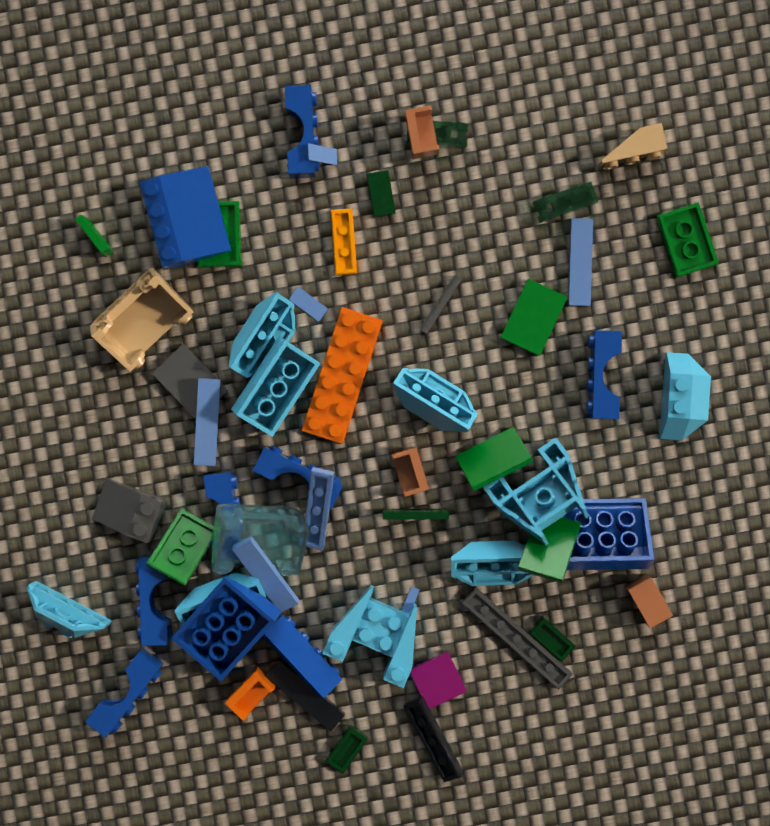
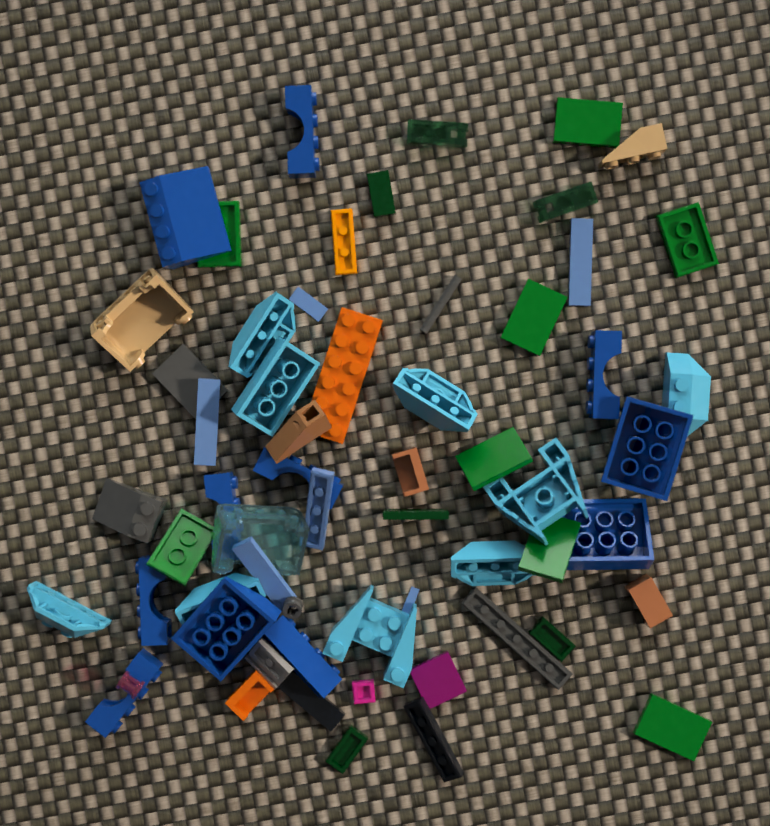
(94, 235): green tile -> none
(130, 685): none -> clear pink bush
(269, 663): none -> light grey plate
(289, 612): none -> dark grey bush
(298, 431): none -> medium nougat slope
(322, 154): medium blue sticker -> none
(363, 691): none -> dark pink tile
(421, 132): nougat panel -> none
(587, 122): none -> green tile
(646, 448): none -> blue slope
(672, 727): none -> green tile

